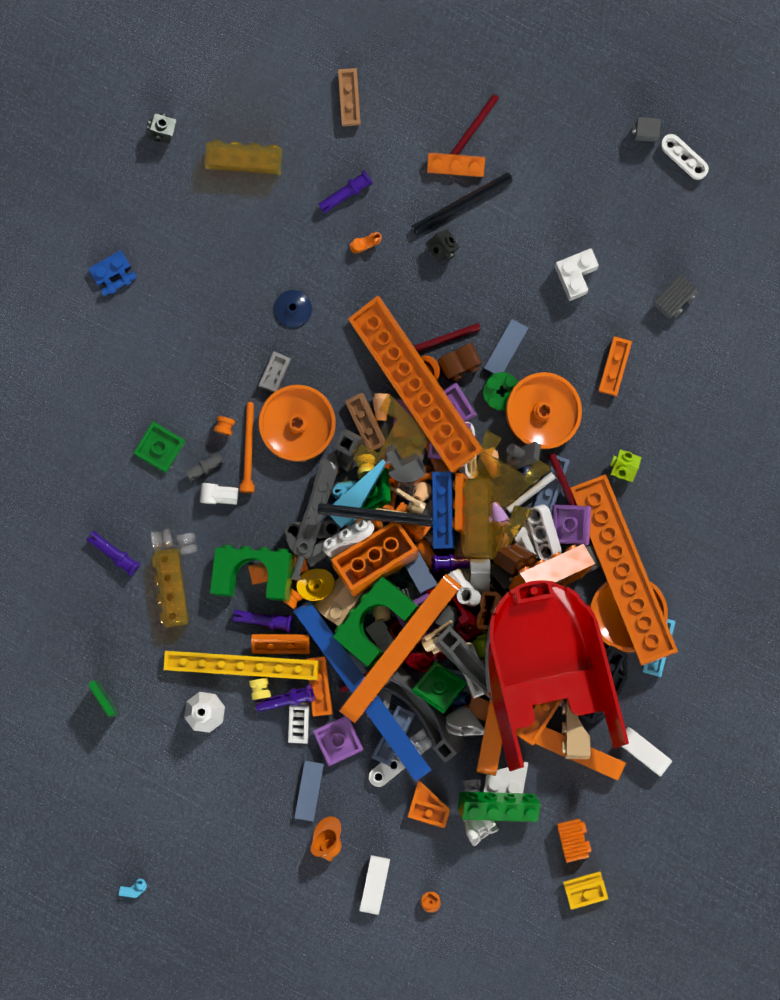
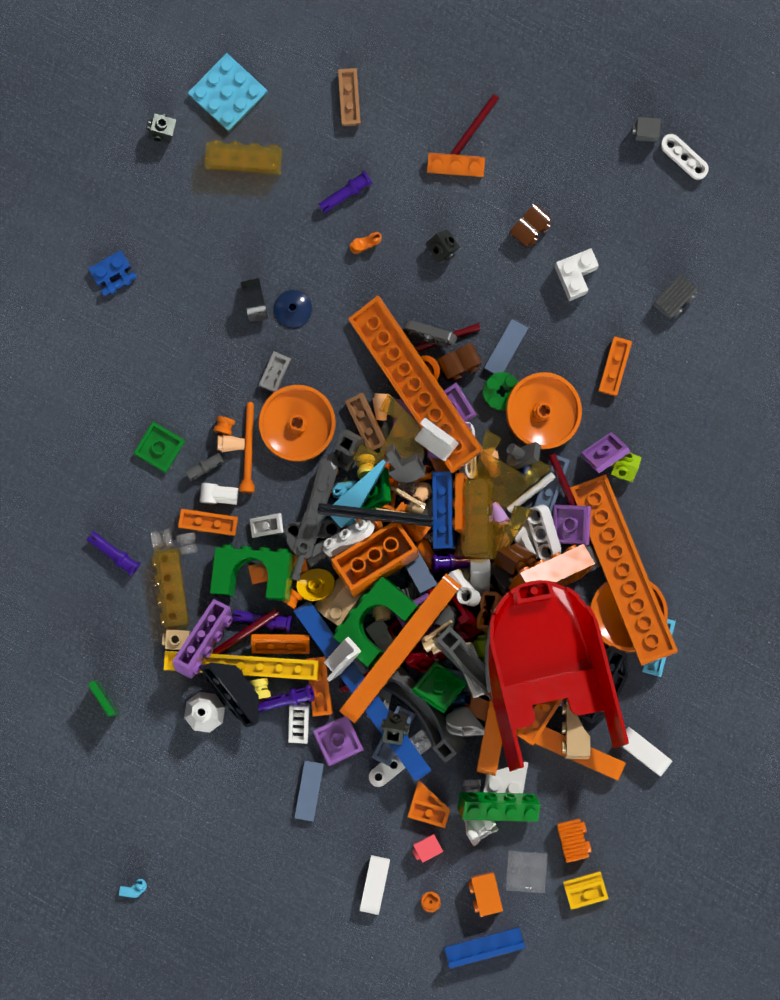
(175, 639): none -> tan brick
(203, 638): none -> medium lavender brick
(208, 522): none -> orange plate
(227, 92): none -> medium azure plate
(229, 443): none -> light nougat cone
(233, 691): none -> black wedge
(245, 632): none -> dark red bar
(254, 300): none -> black brick
(266, 525): none -> white slope
(326, 838): orange piece -> none
(342, 658): none -> white panel
(395, 728): none -> pearl dark grey brick
(427, 848): none -> coral brick
(429, 334): none -> dark grey beam
(436, 440): none -> white panel
(462, 203): black axle -> none
(484, 947): none -> blue fence
(486, 894): none -> orange brick
(526, 871): none -> clear plate
(530, 225): none -> reddish brown brick
(605, 452): none -> medium lavender plate

